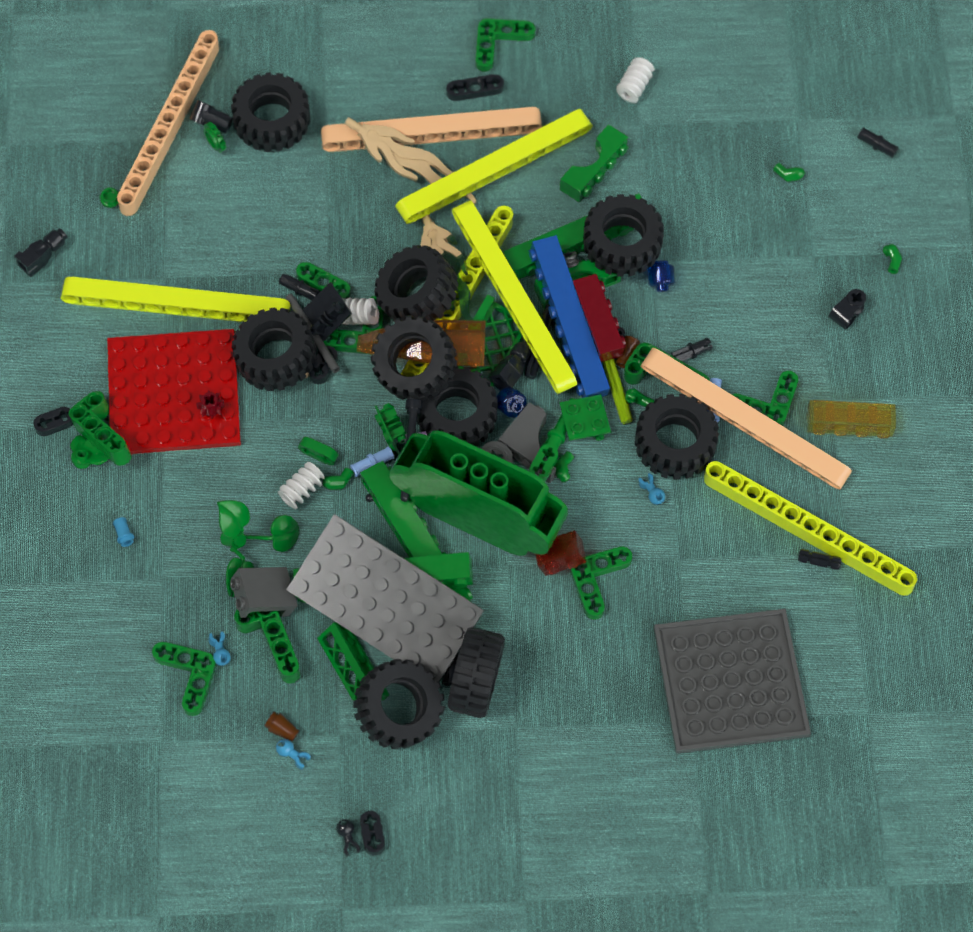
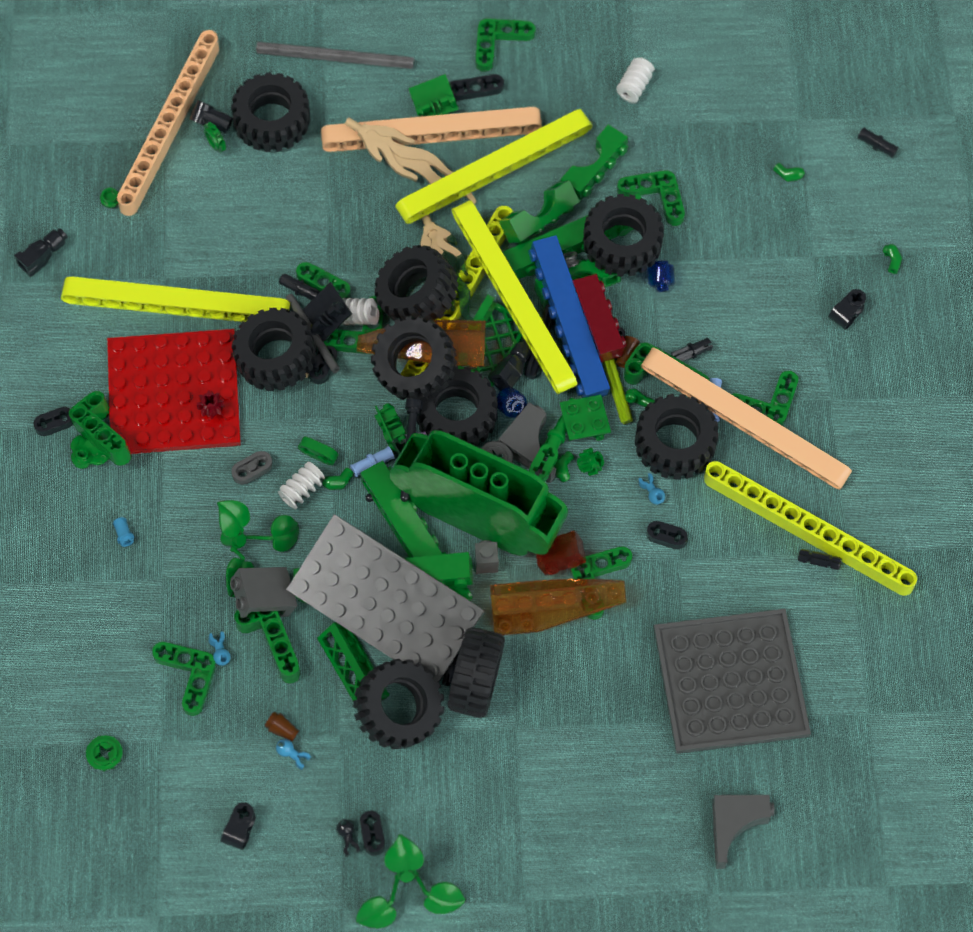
(107, 743): none -> green gear
(238, 830): none -> black piece
(250, 467): none -> dark grey plate
(335, 55): none -> flat silver axle
(404, 859): none -> green plant
(433, 97): none -> green hinge
(486, 557): none -> dark grey brick
(549, 603): none -> clear orange wedge
(557, 200): none -> green arch
(590, 461): none -> green gear
(662, 188): none -> green beam
(666, 535): none -> black beam
(733, 816): none -> dark grey arch
(851, 418): clear yellow brick -> none

